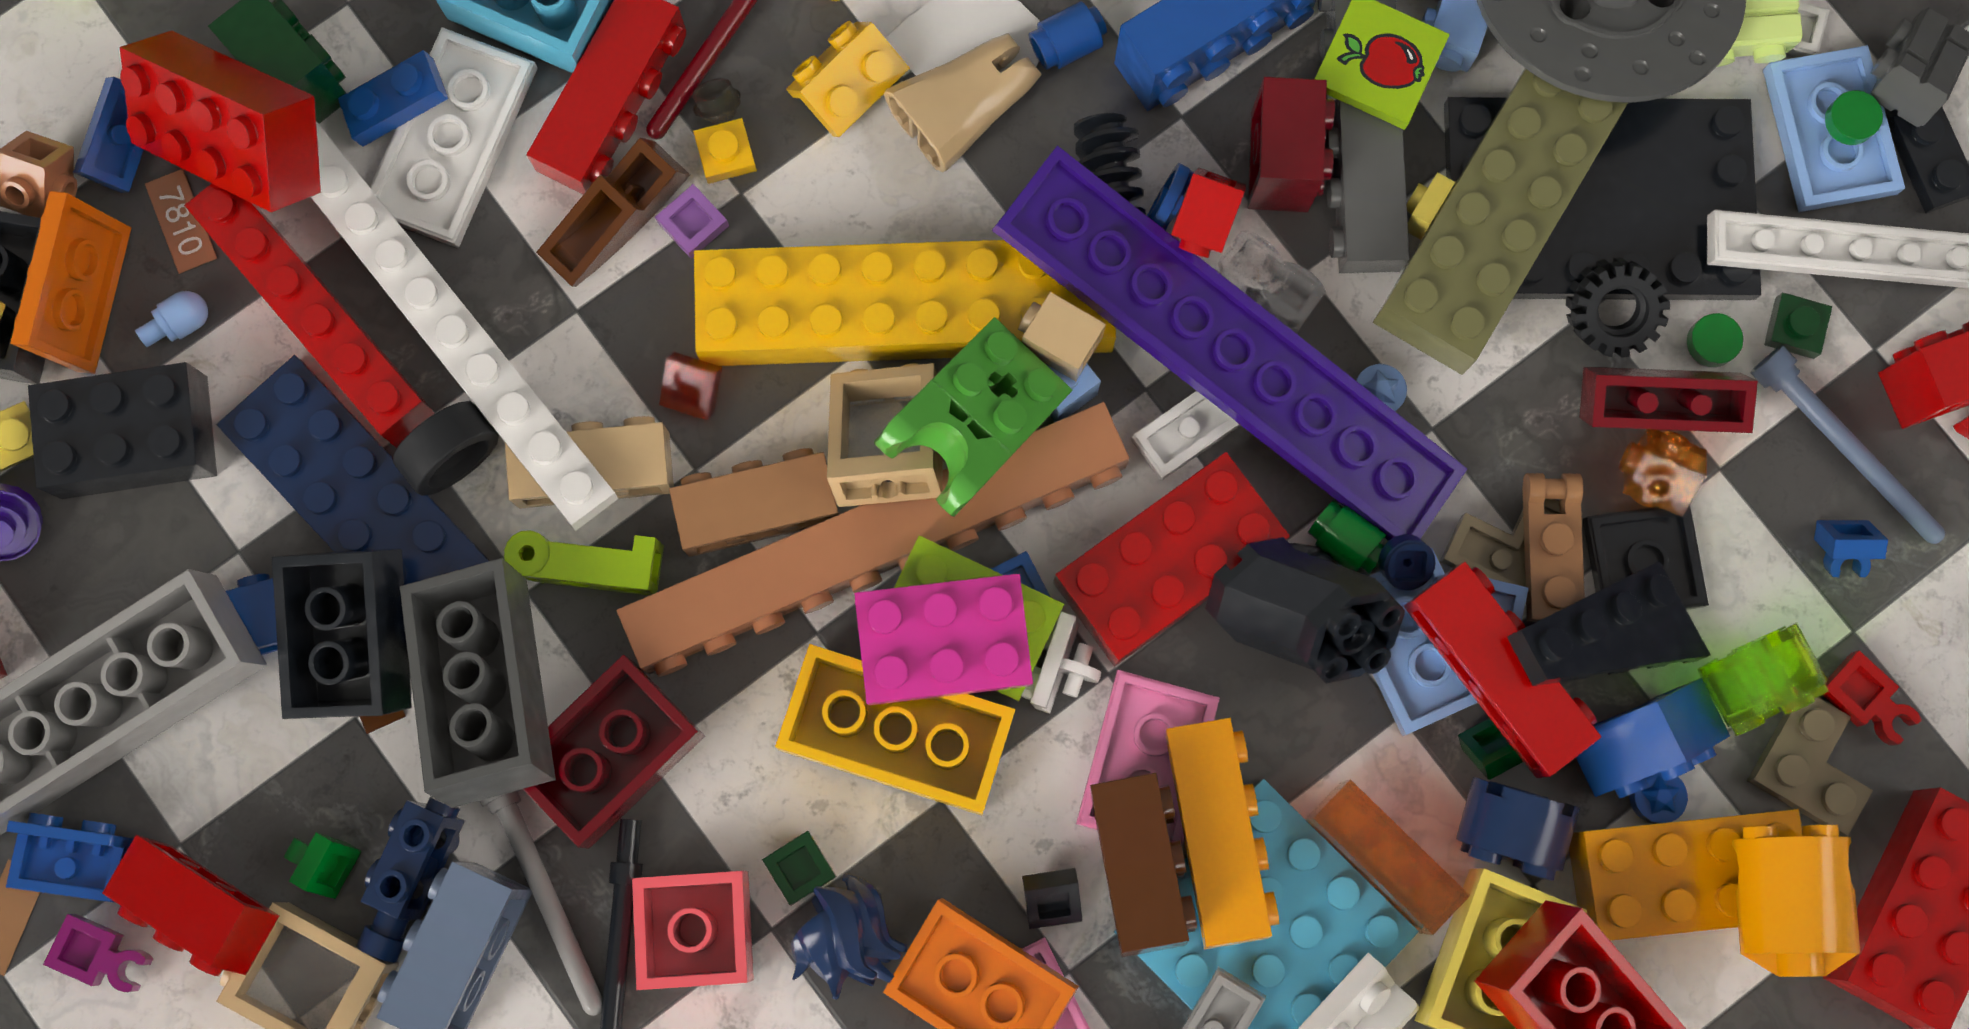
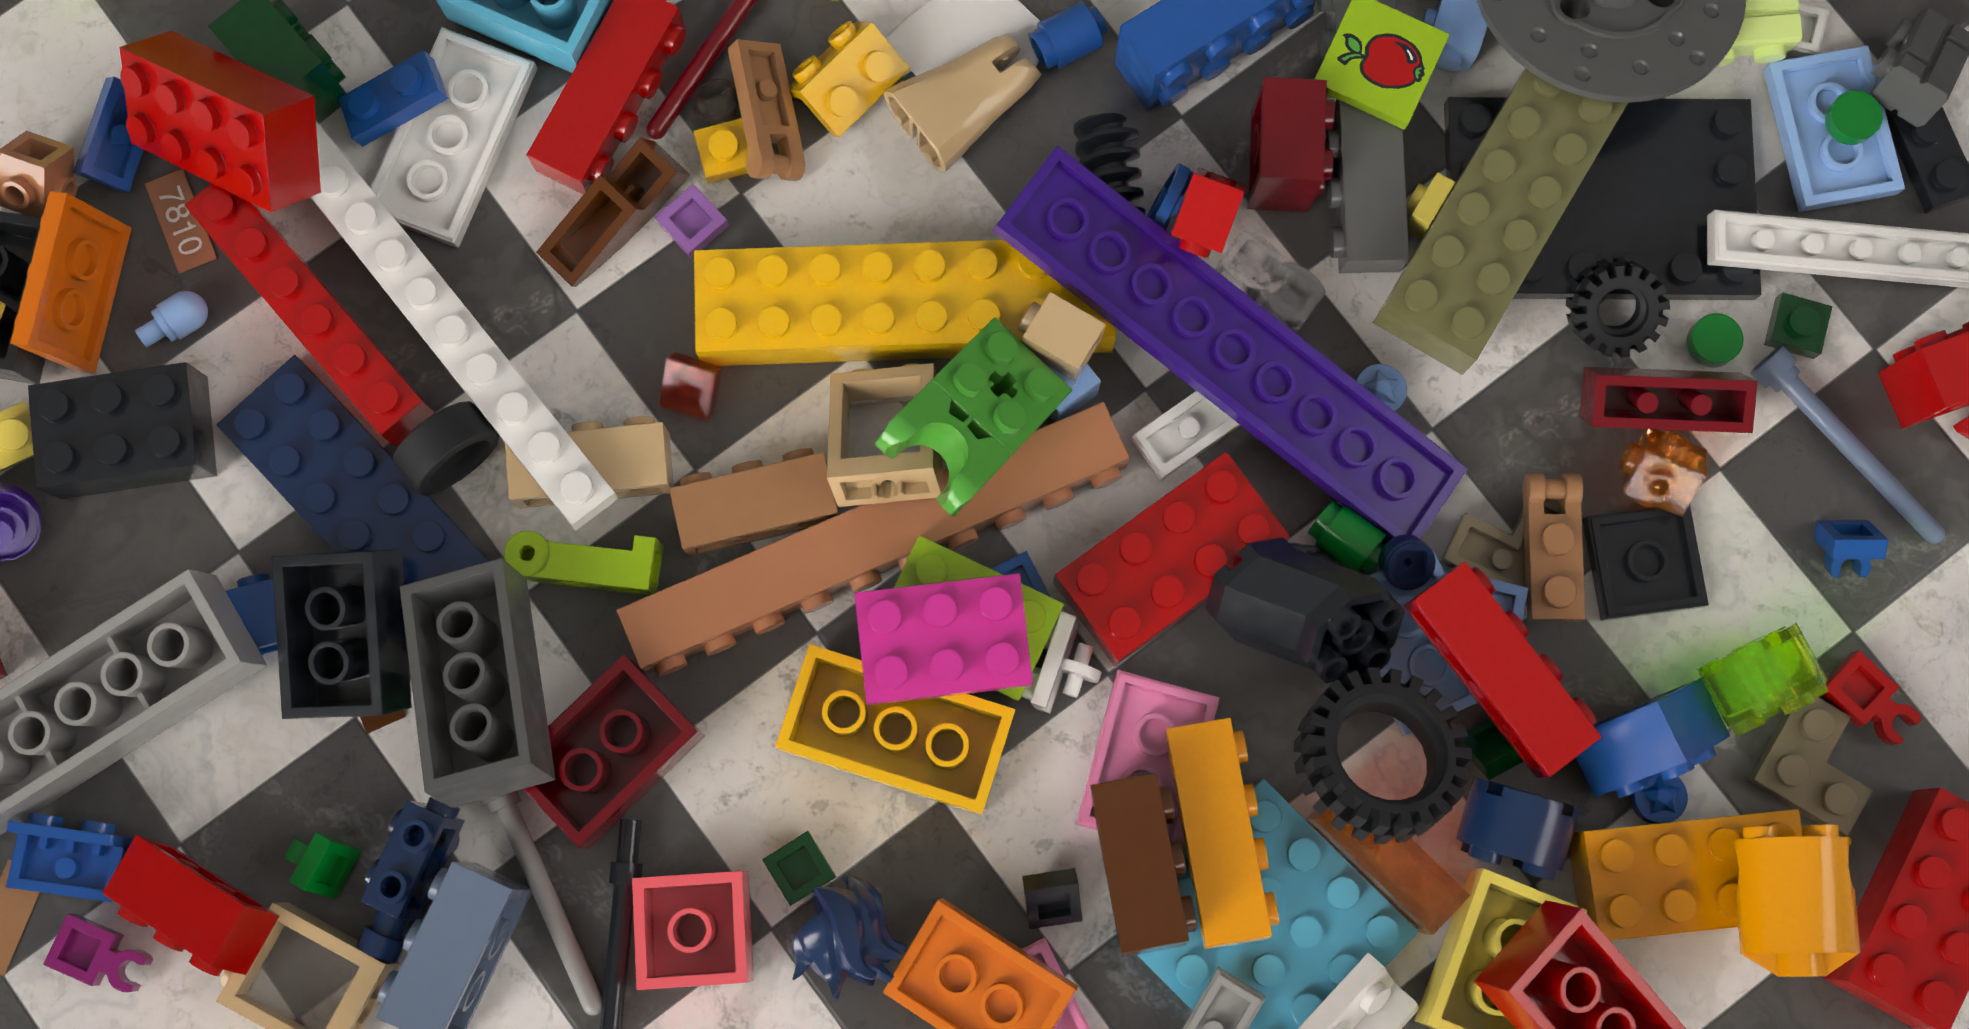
(766, 110): none -> medium nougat plate
(1341, 794): none -> black tyre
(1611, 632): black wing -> none

